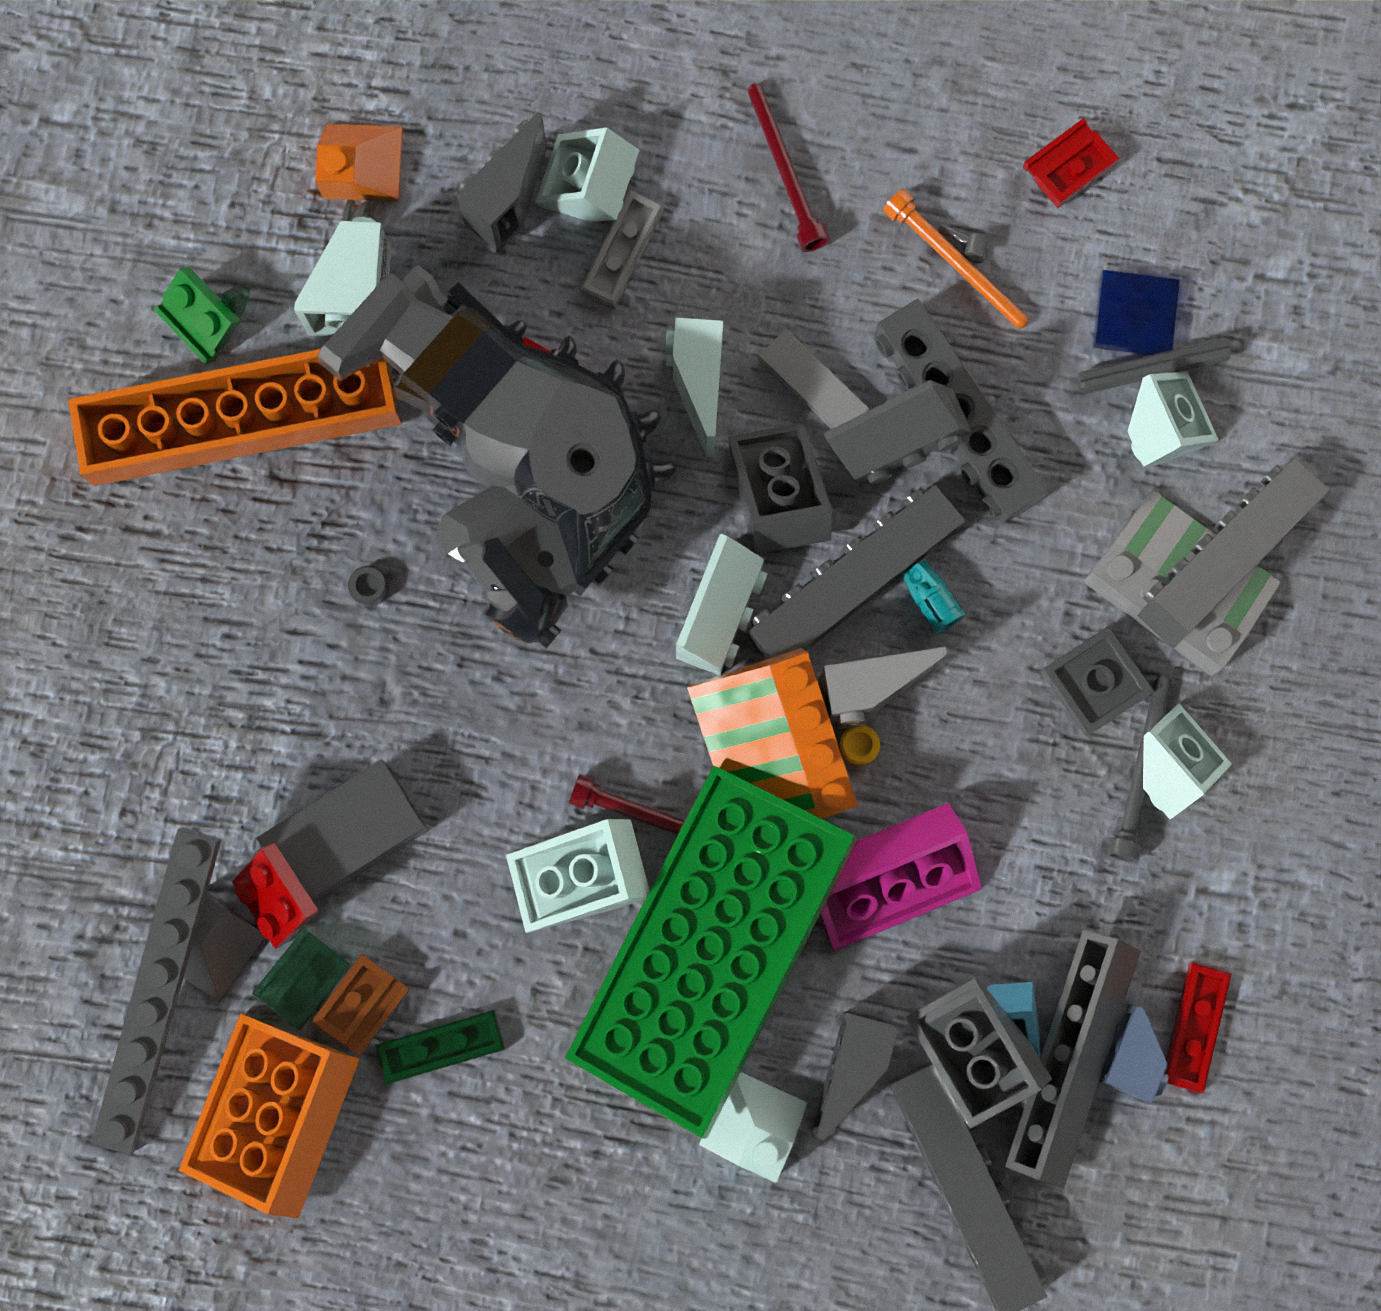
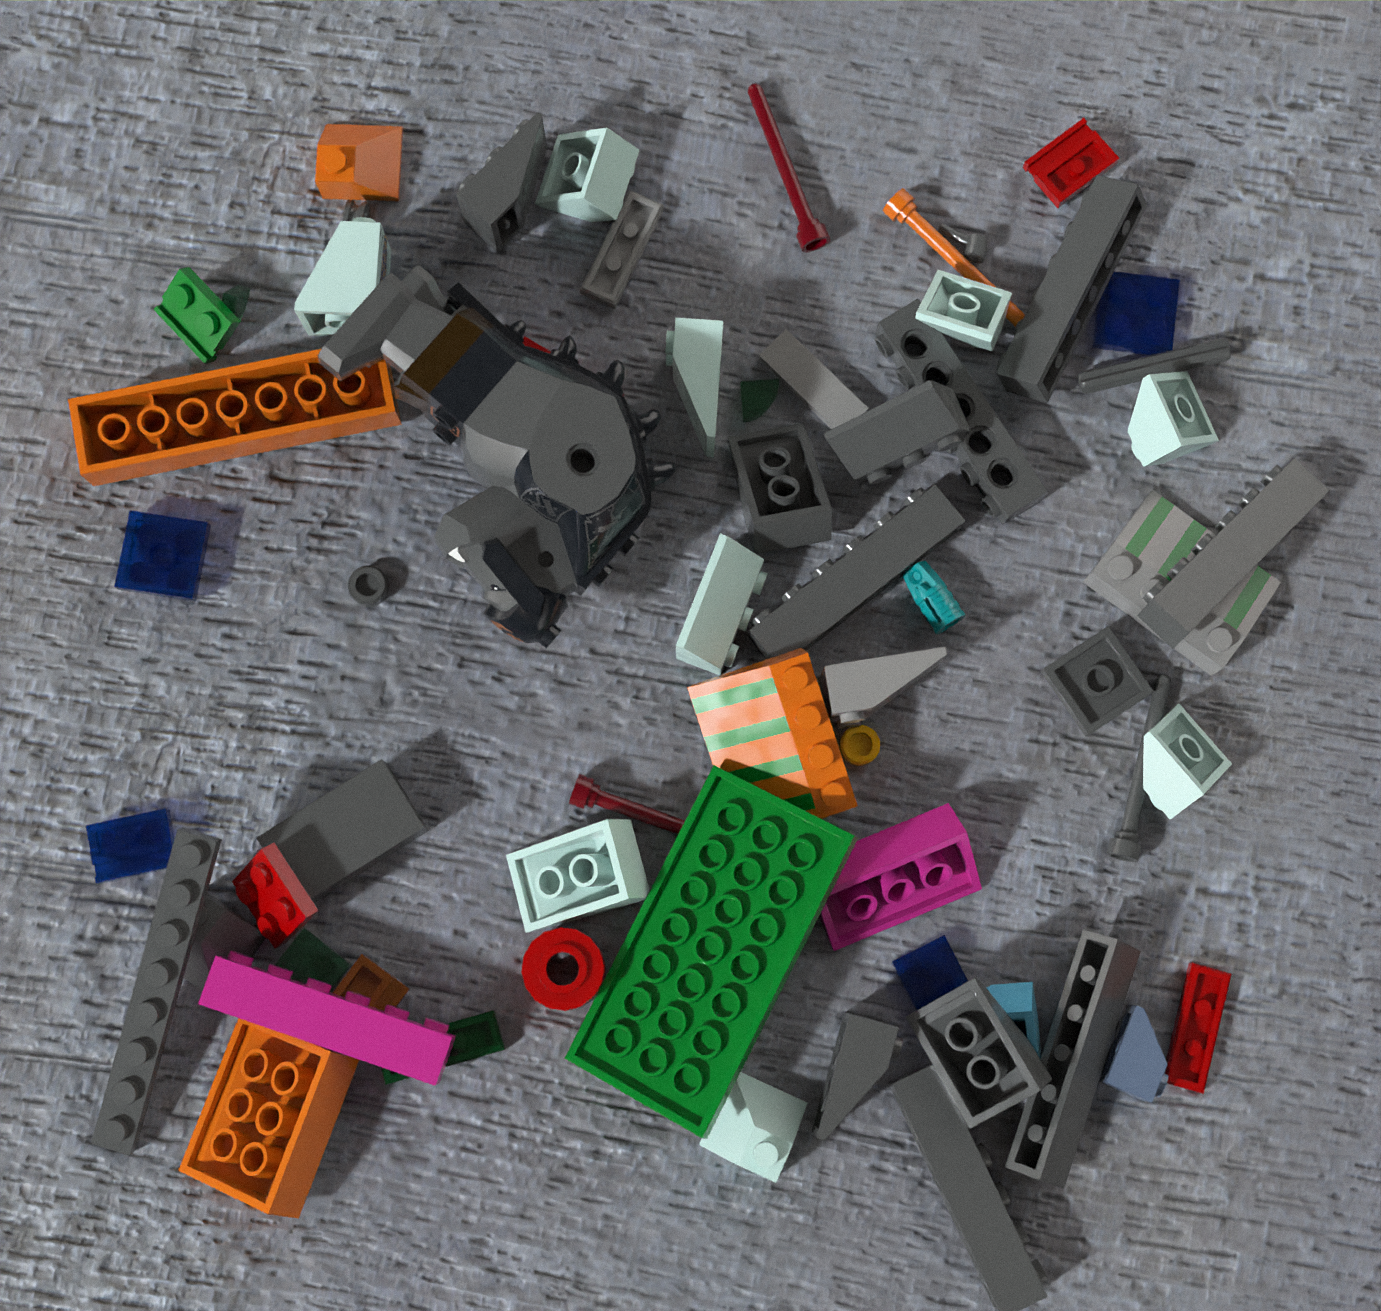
(131, 845): none -> clear blue plate
(162, 556): none -> clear blue plate
(328, 1019): none -> dark pink brick
(589, 977): none -> red piece
(757, 397): none -> clear green tile
(929, 972): none -> clear blue plate
(965, 309): none -> light aqua slope
(1071, 288): none -> dark grey brick

